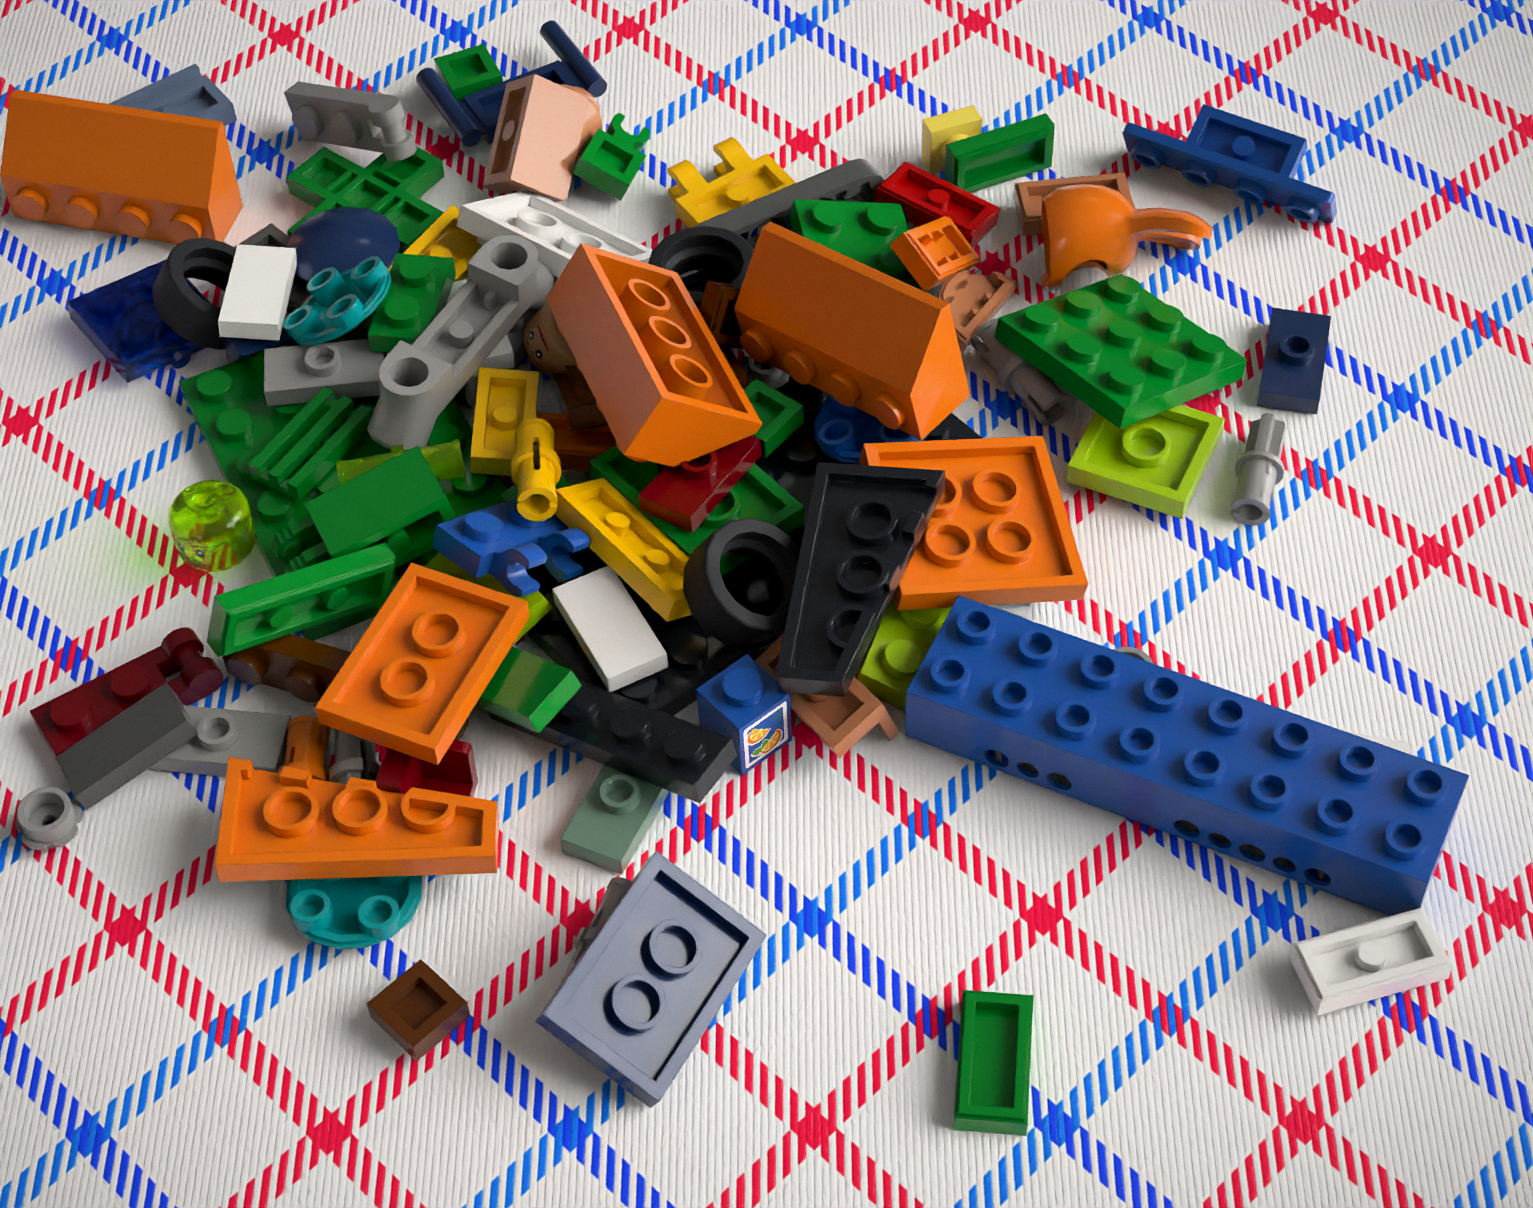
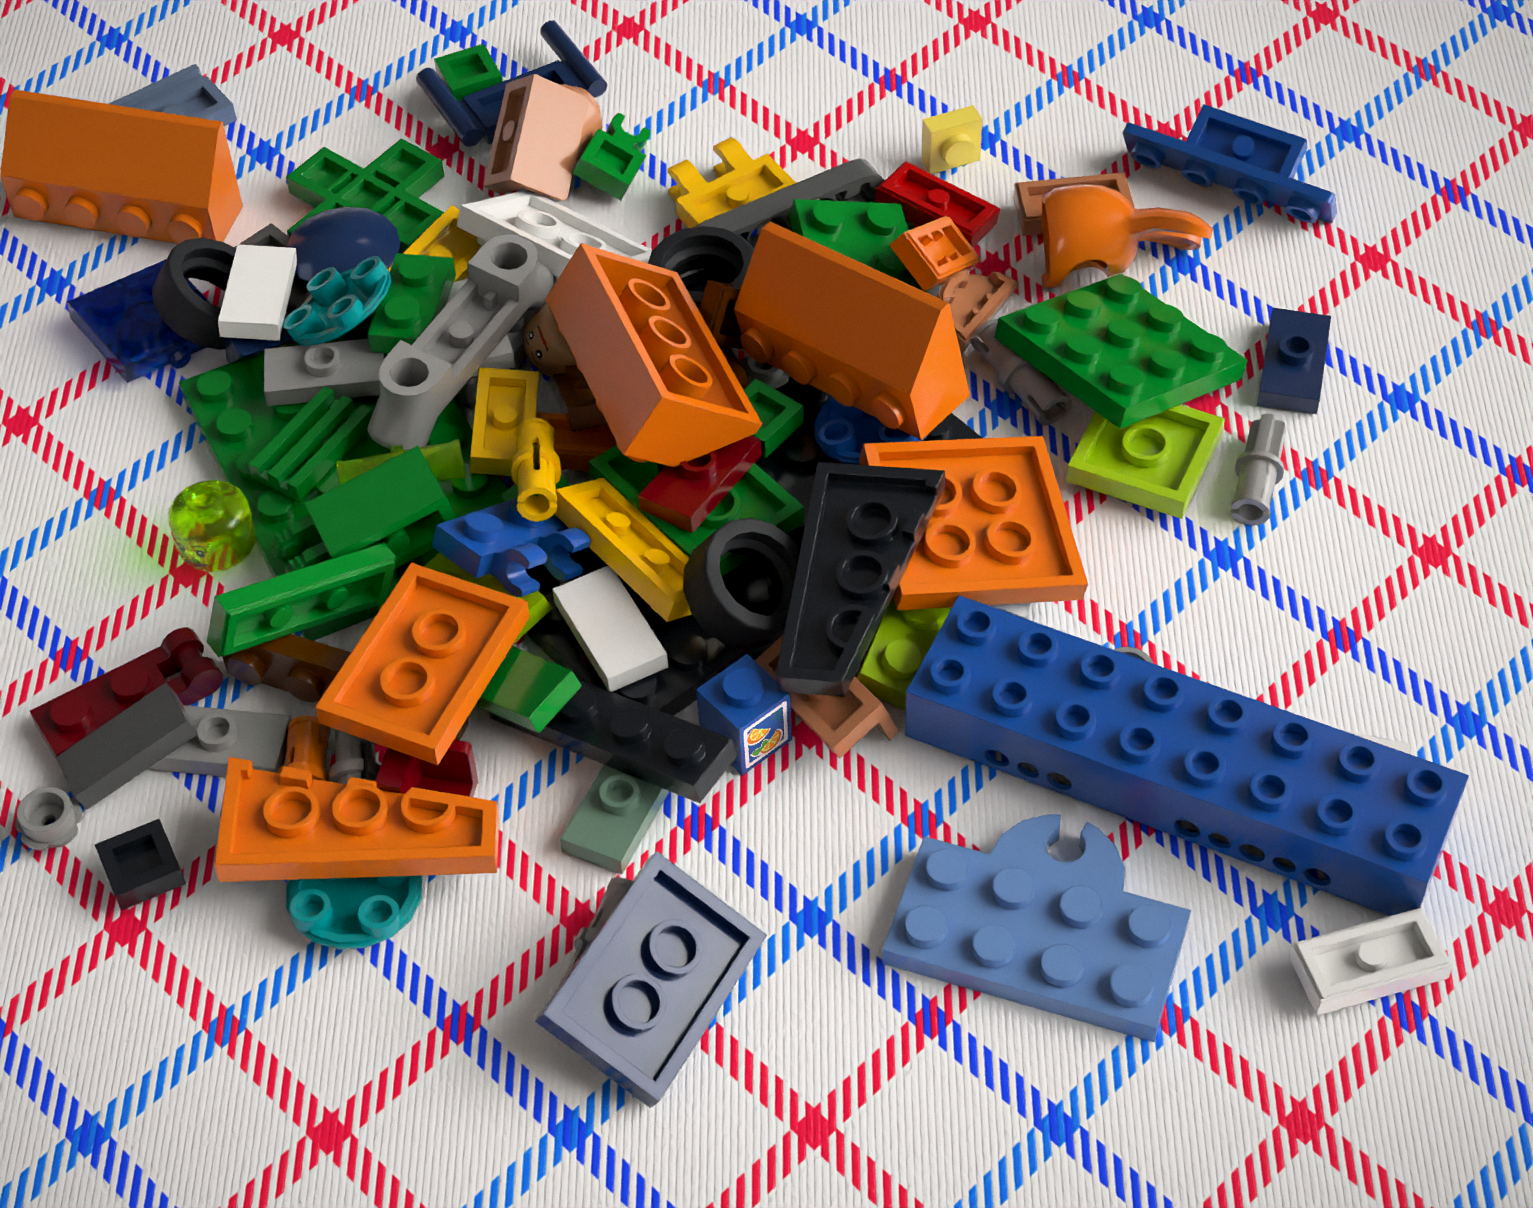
(140, 864): none -> black plate
(350, 119): light grey plate -> none
(418, 1009): reddish brown plate -> none
(994, 1063): green tile -> none
(1000, 154): green tile -> none
(1040, 928): none -> medium blue plate

